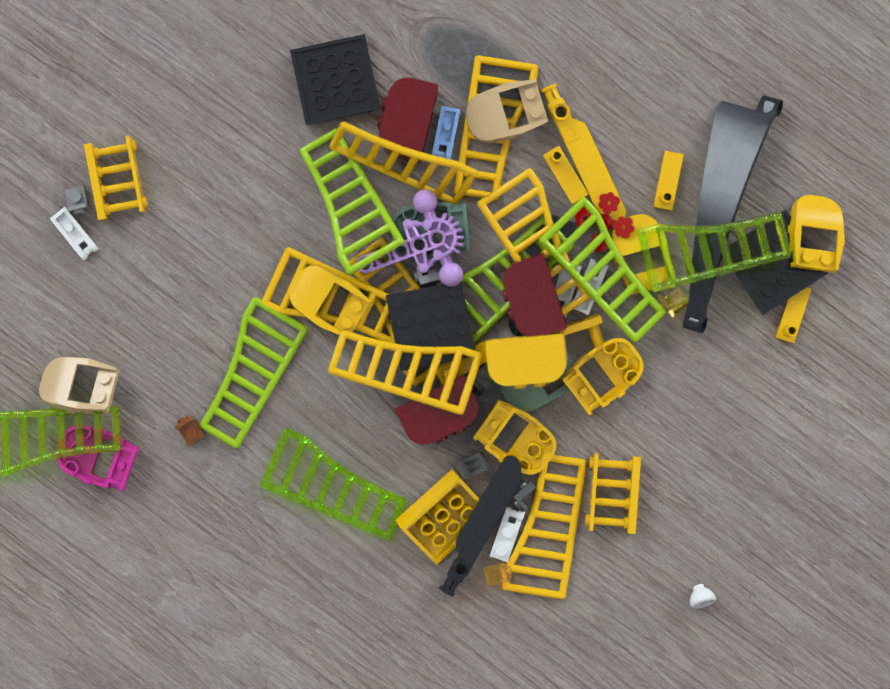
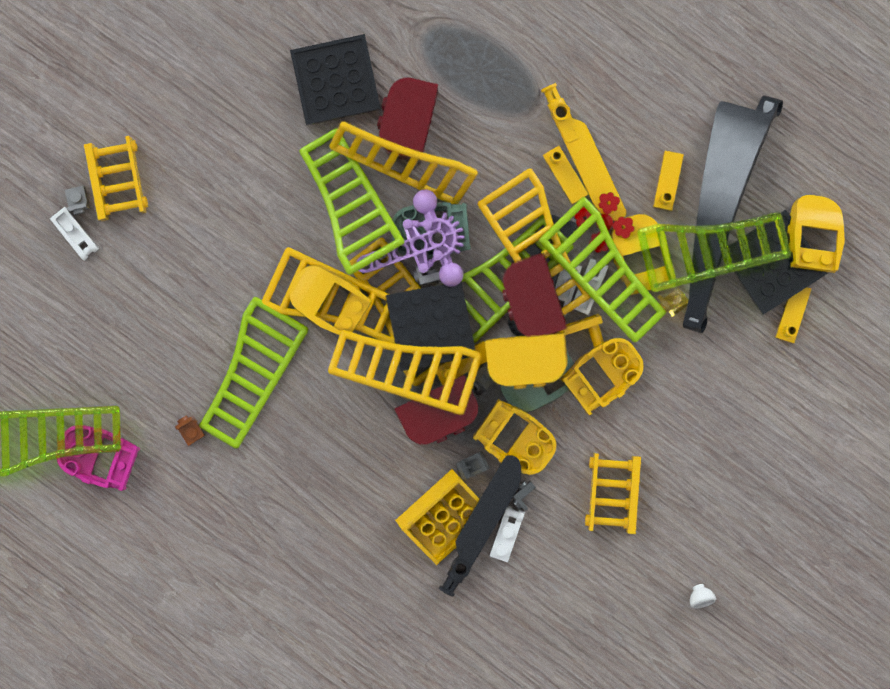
(59, 379): tan slope -> none
(334, 466): clear neon green bar -> none
(446, 131): light blue plate -> none
(488, 118): tan slope -> none
(497, 574): clear yellow bracket -> none
(512, 122): yellow bar -> none
(569, 538): yellow bar -> none

